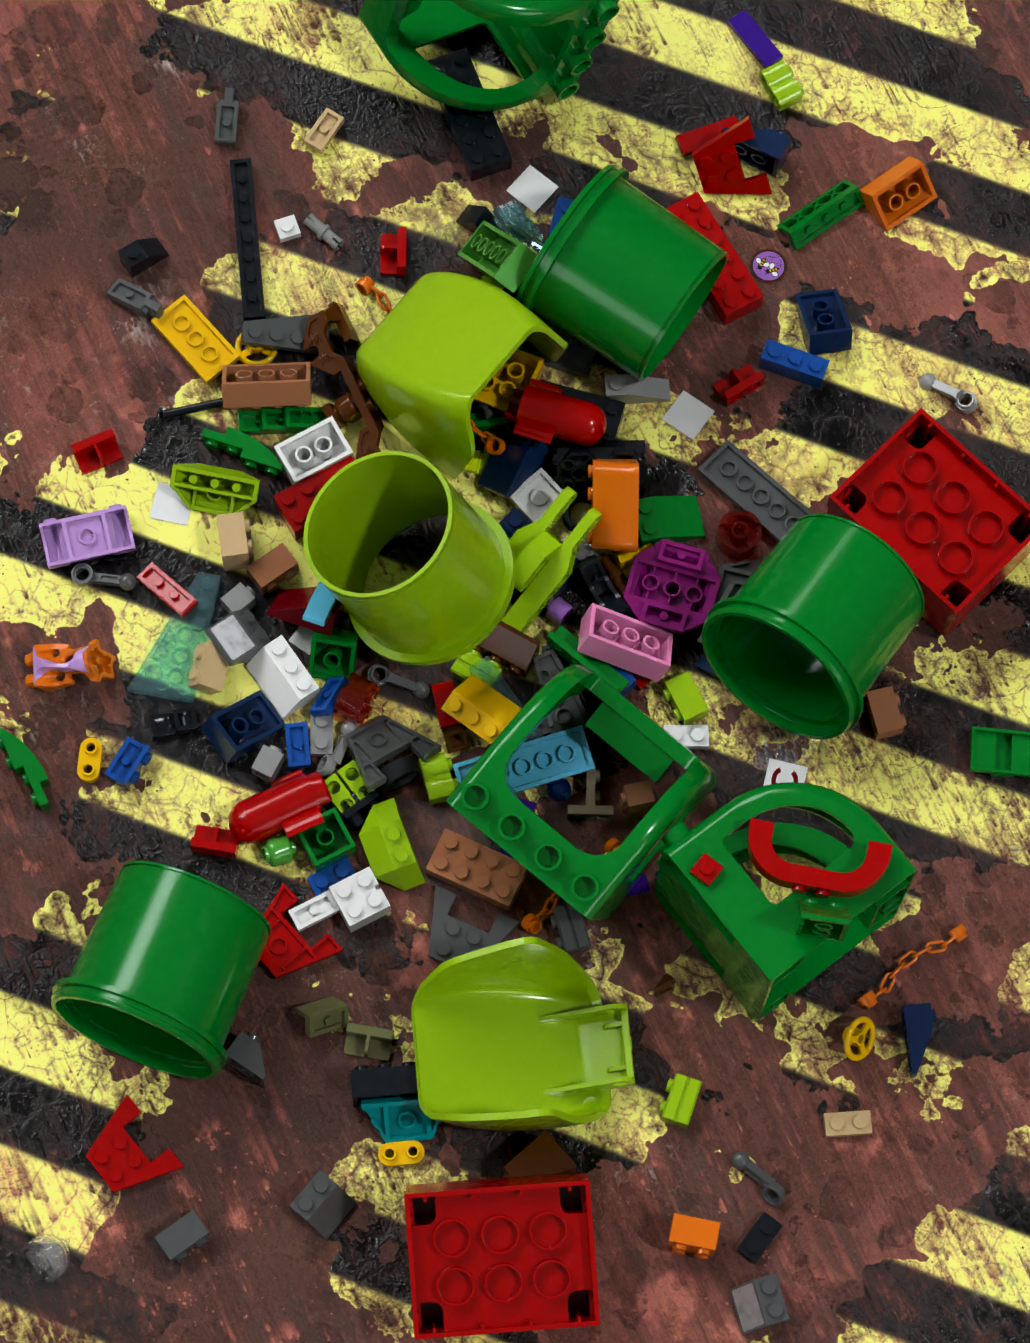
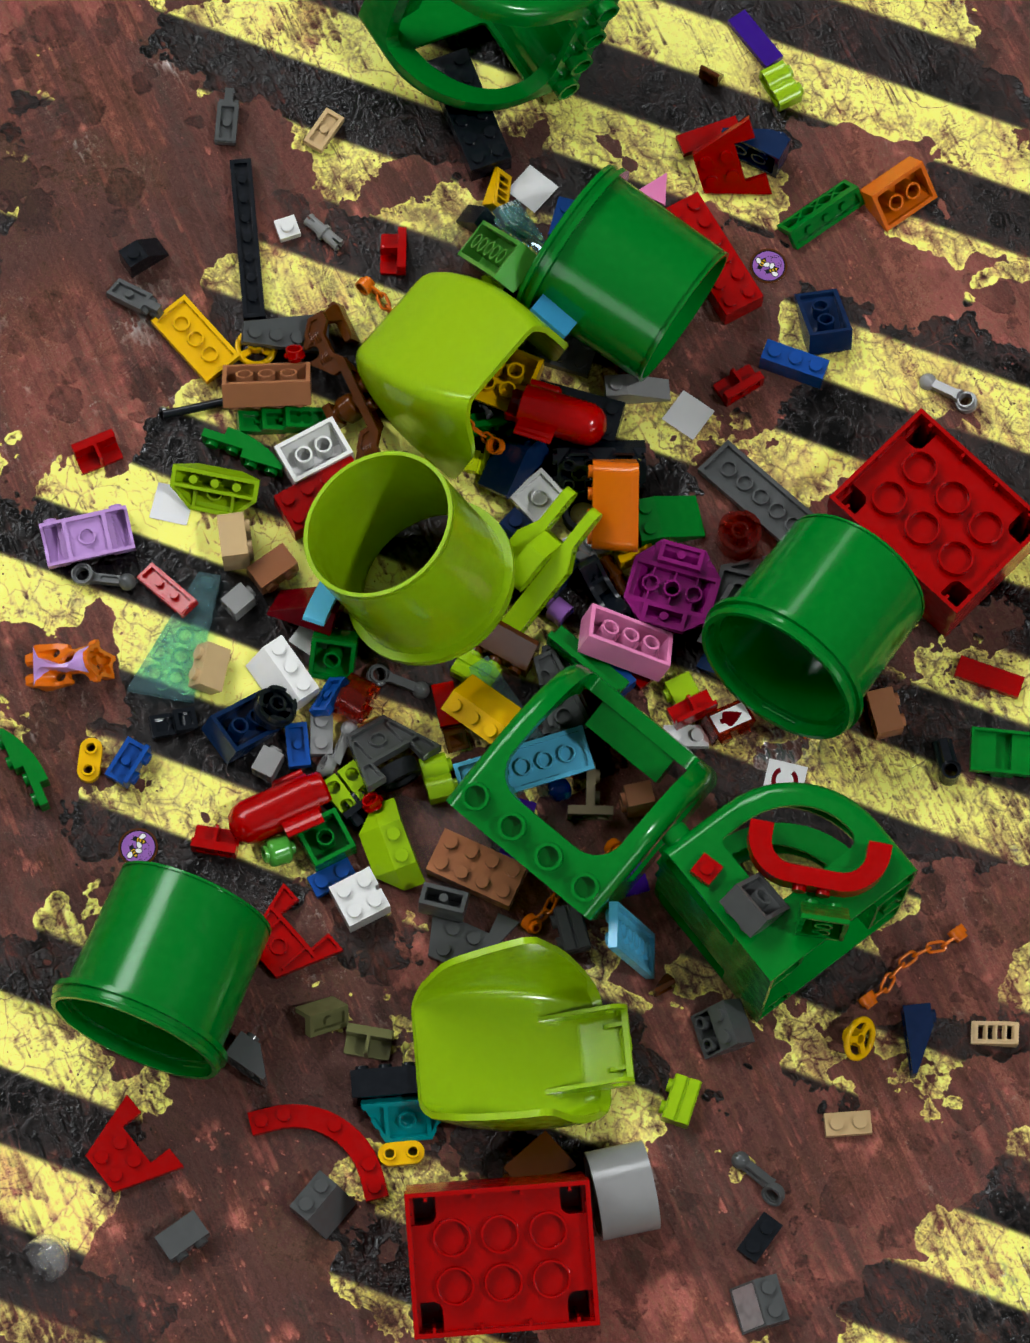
(138, 845): none -> sticker
(238, 637): slope -> none
(274, 708): none -> black cone
(294, 353): none -> red plate
(313, 911): white plate -> none
(333, 1127): none -> red plate
(372, 802): none -> red plate
(443, 902): none -> dark grey brick
(492, 198): none -> yellow slope
(553, 316): none -> dark azure panel
(622, 1190): none -> light grey wheel
(630, 939): none -> medium azure plate
(656, 189): none -> bright pink piece
(691, 709): none -> red panel
(693, 1236): orange piece -> none
(710, 75): none -> reddish brown slope
(722, 1028): none -> dark grey slope
(727, 722): none -> brick
(754, 904): none -> dark grey slope
(946, 759): none -> black piece
(989, 677): none -> red tile
(995, 1025): none -> tan slope

